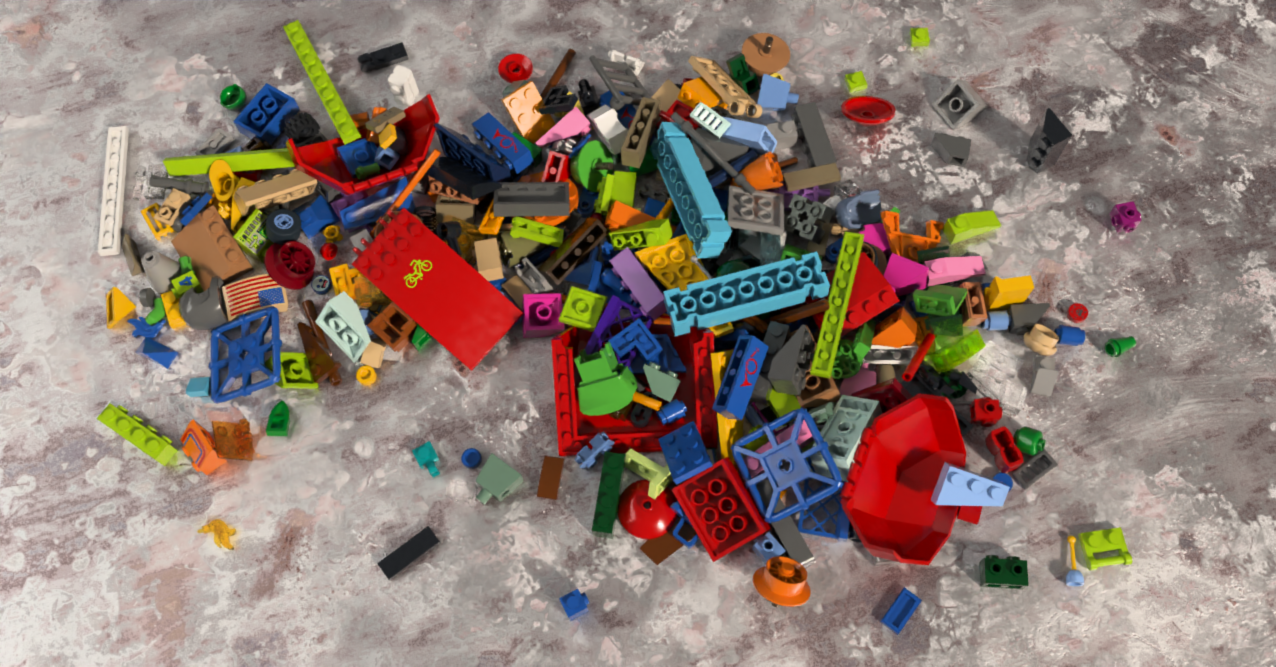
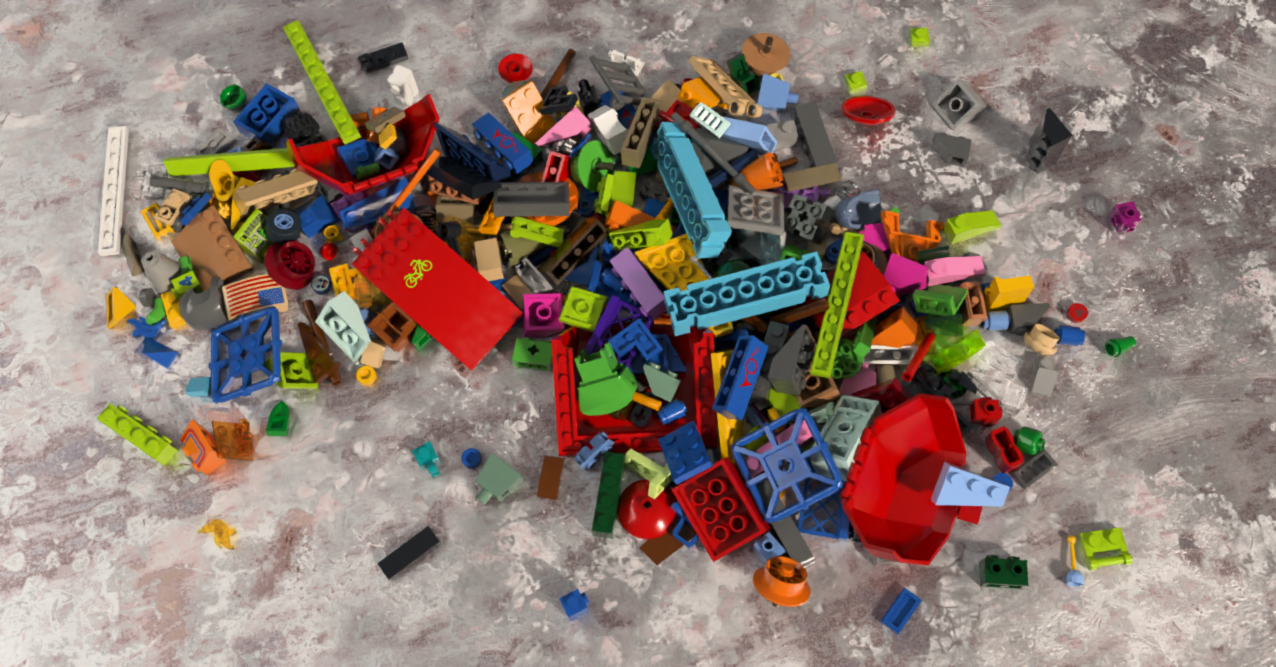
(524, 357): none -> bright green brick
(773, 415): none -> yellow tile

